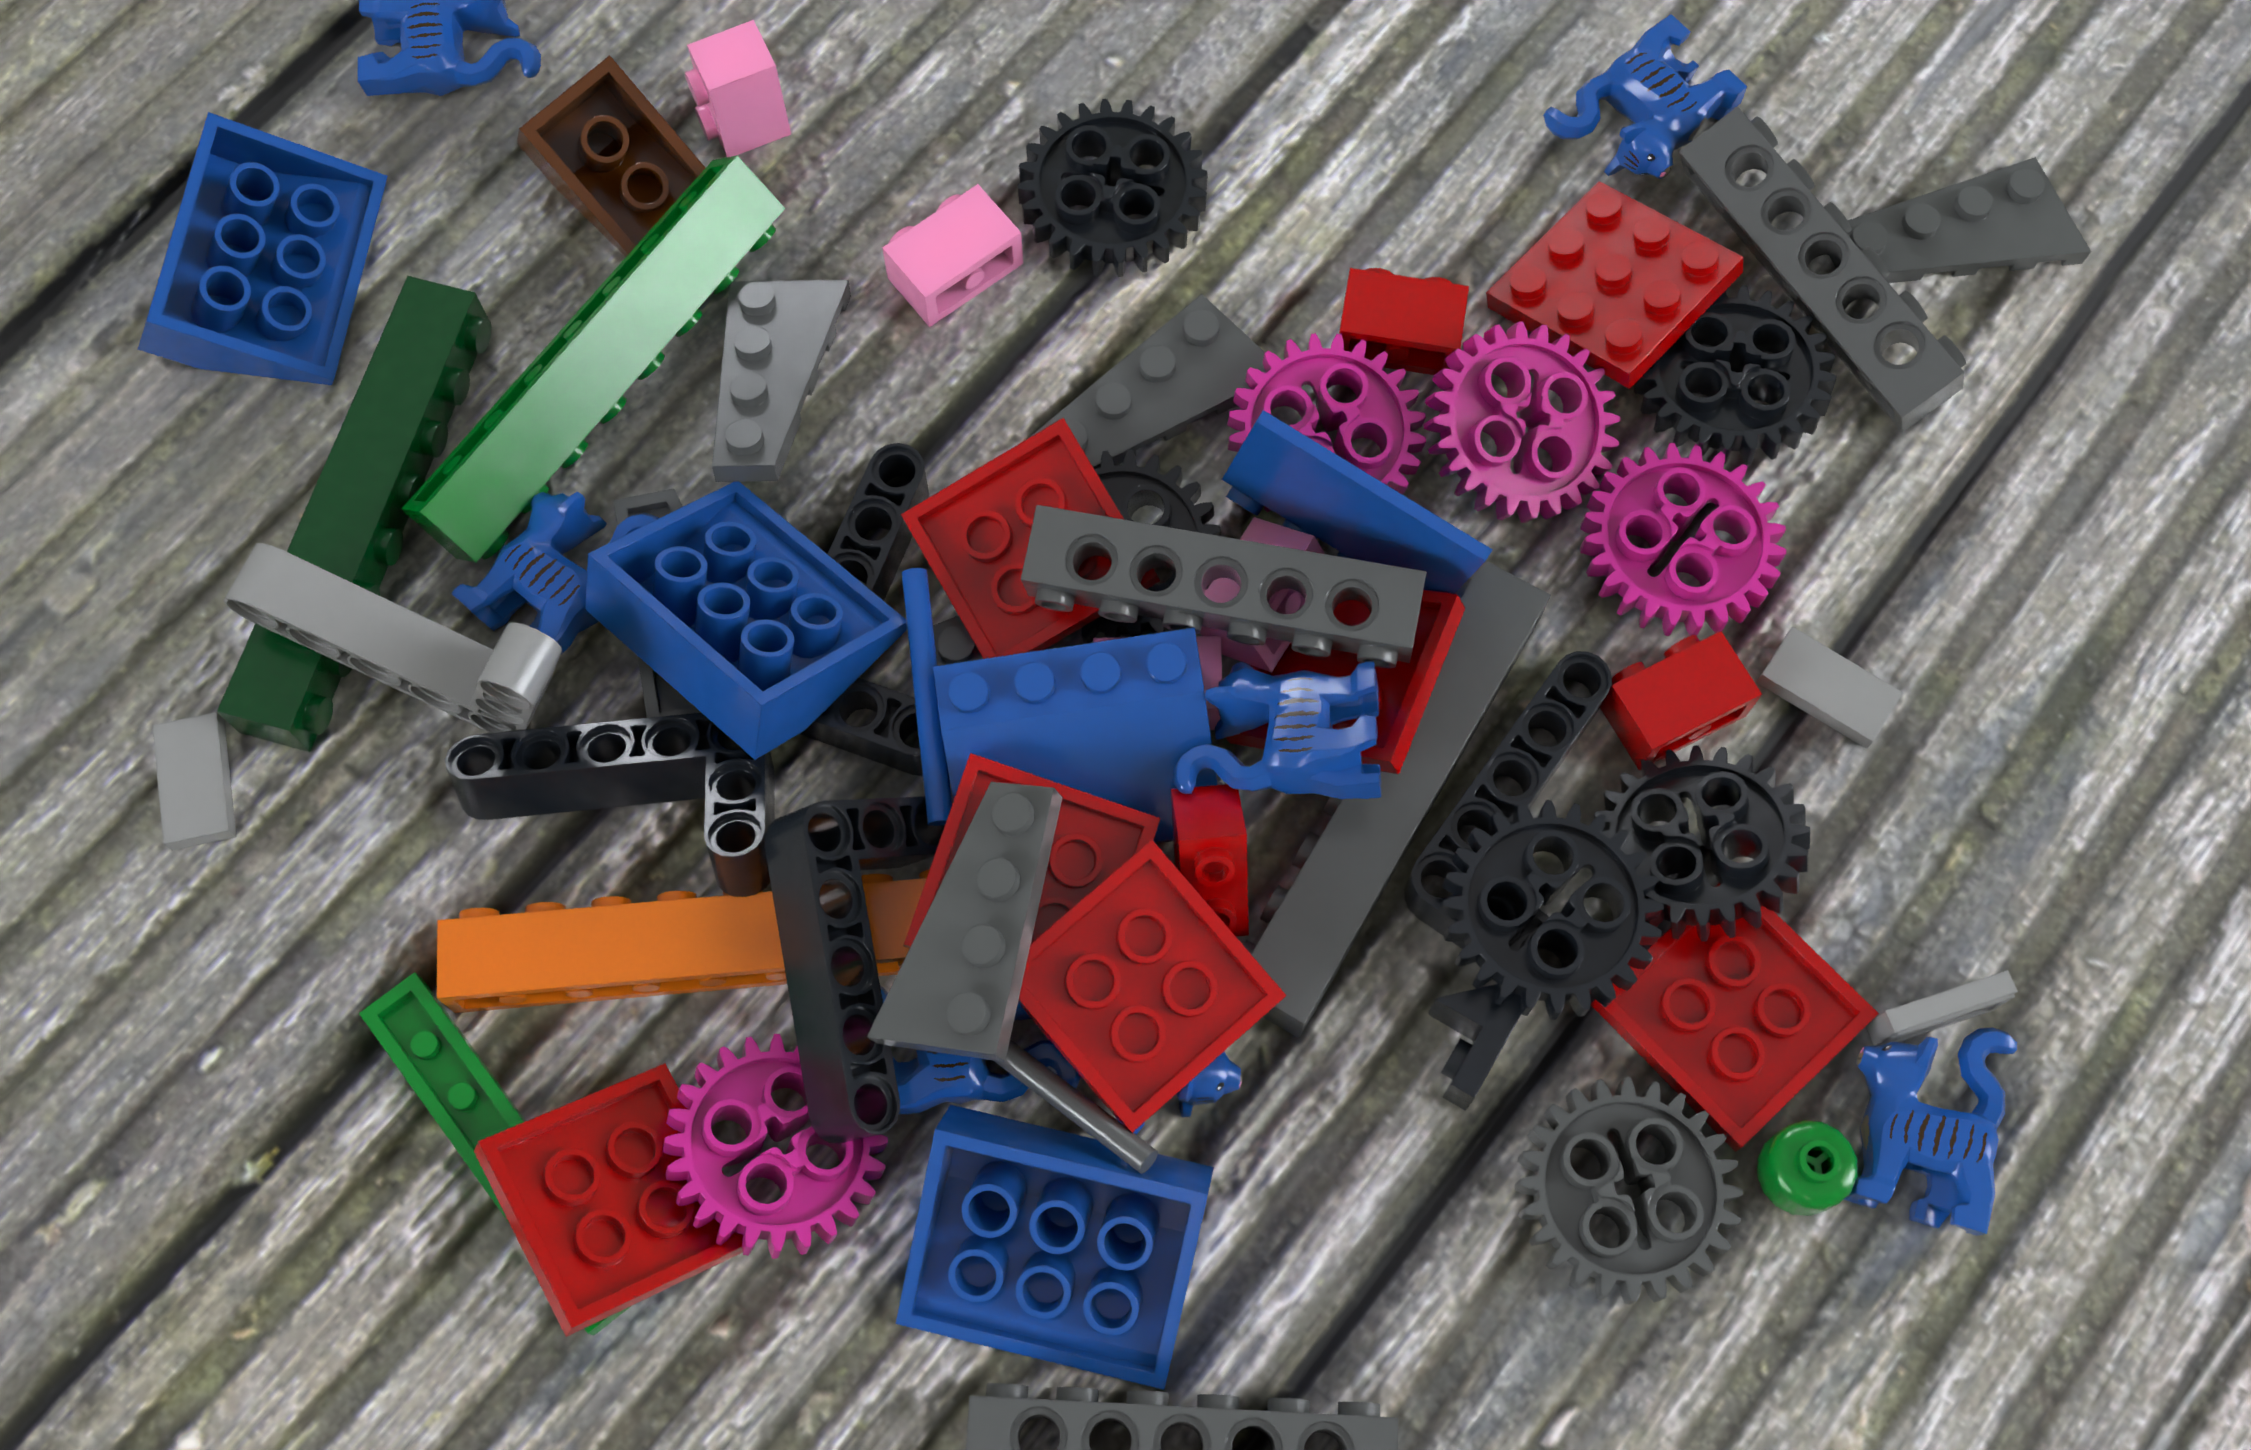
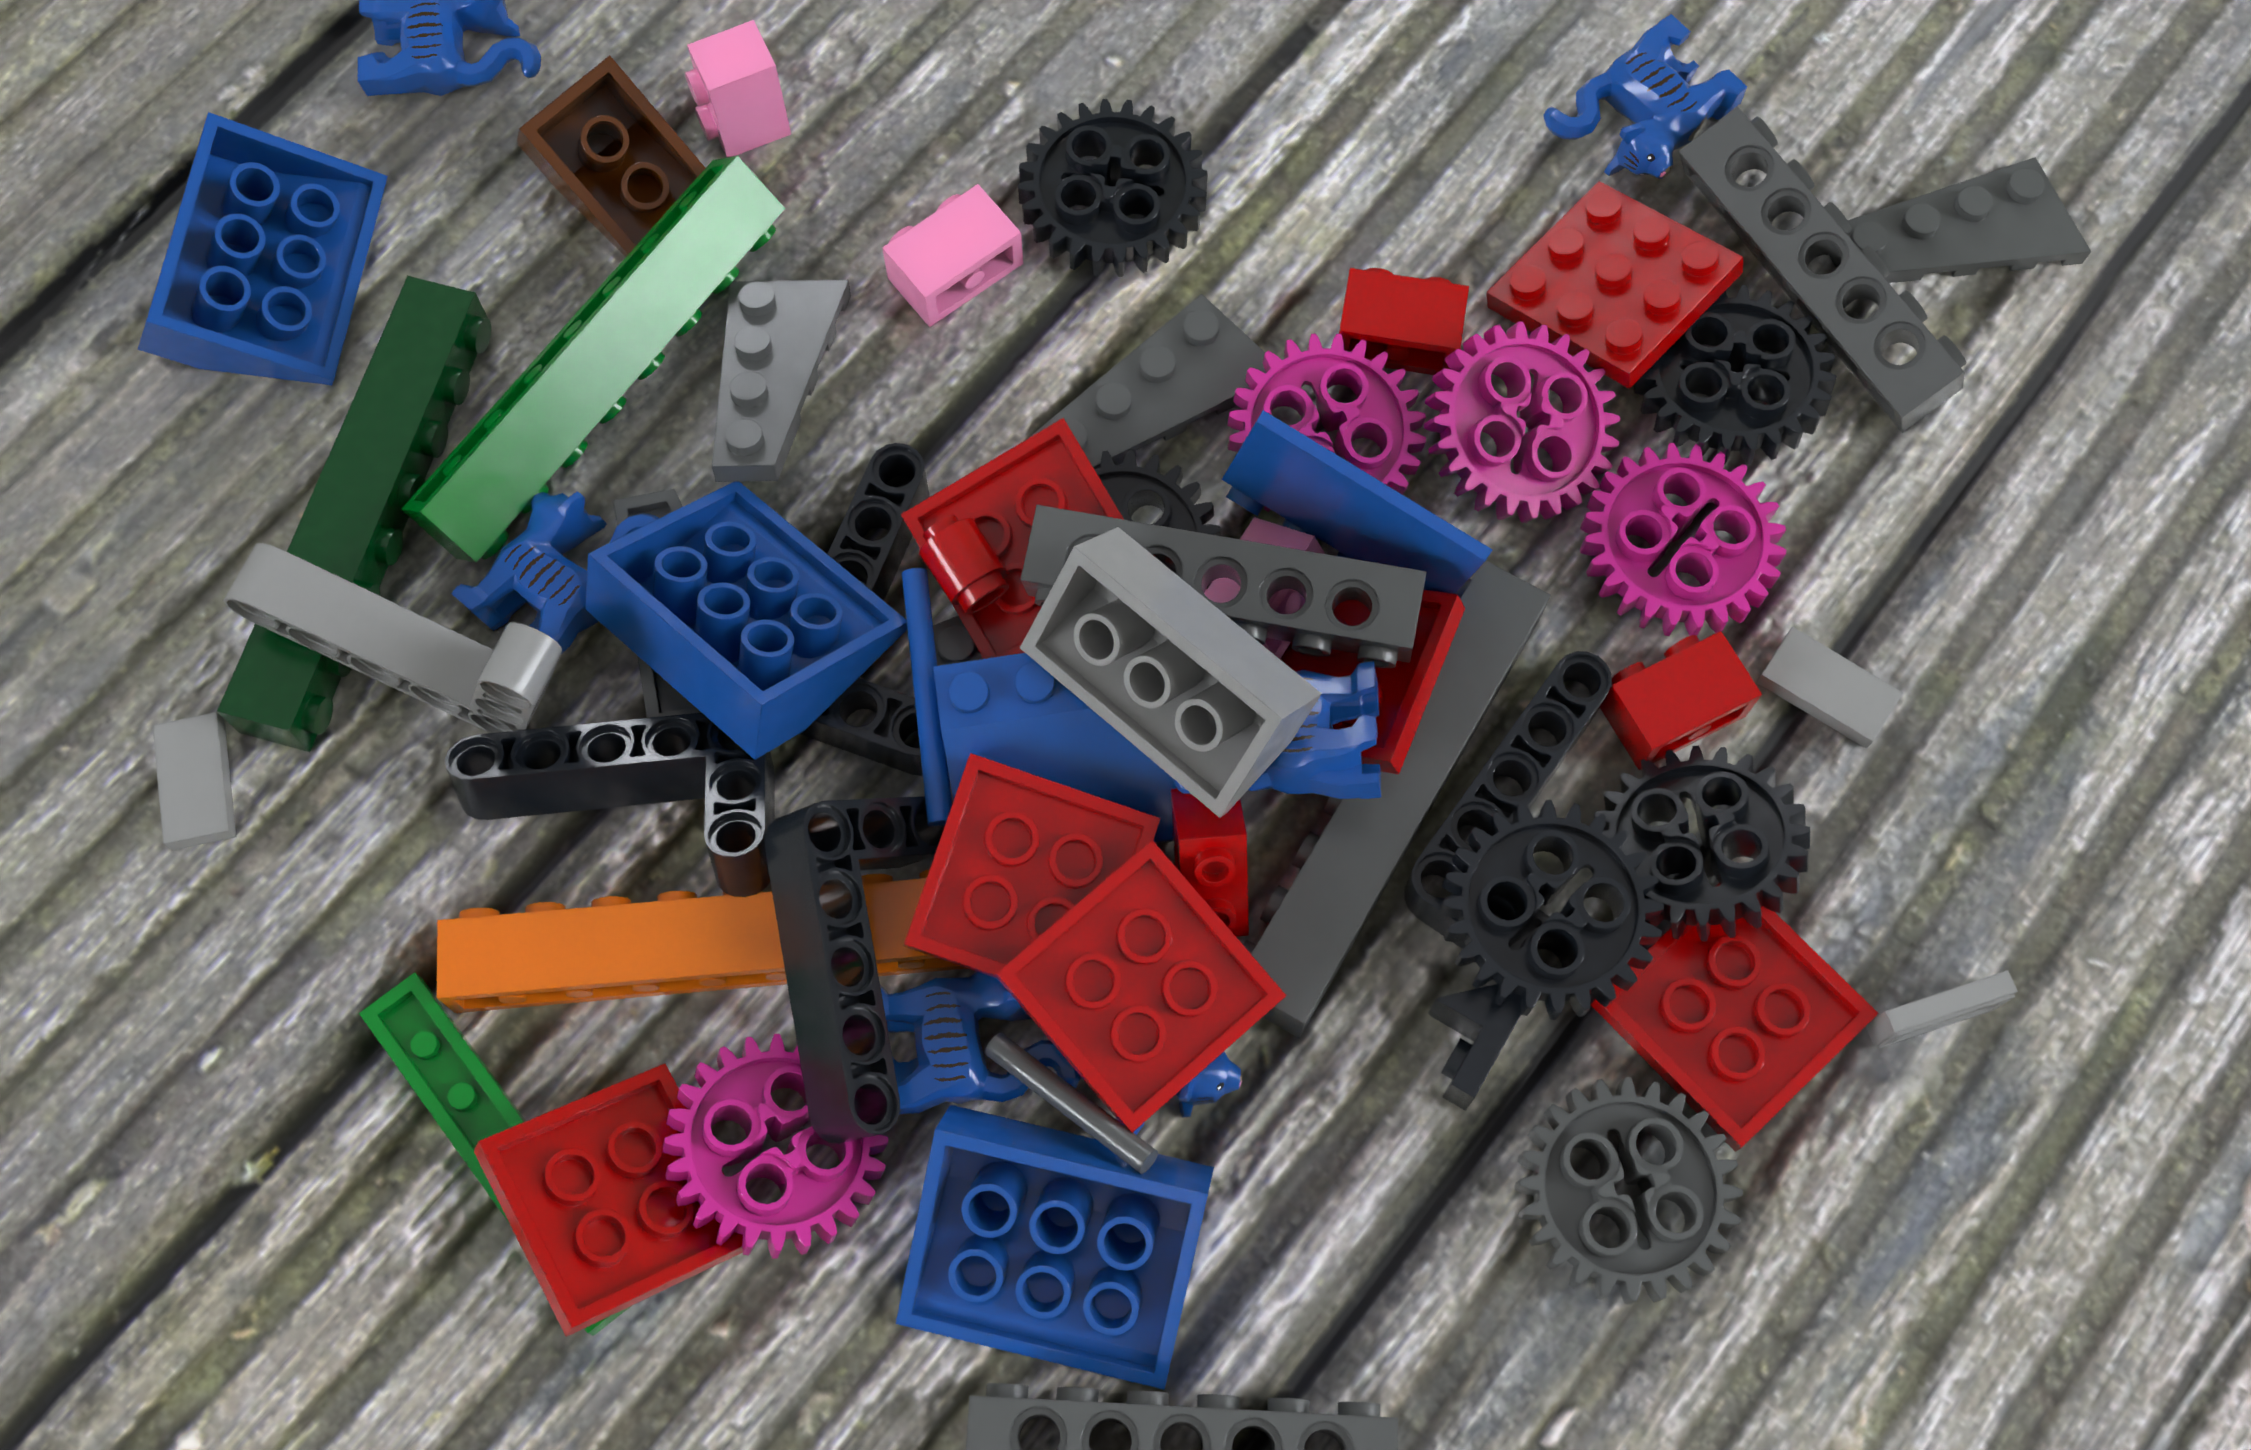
(963, 563): none -> red brick
(974, 943): dark grey wing -> none
(1168, 669): none -> light grey slope
(1807, 1168): green head -> none
(1944, 1144): blue animal -> none

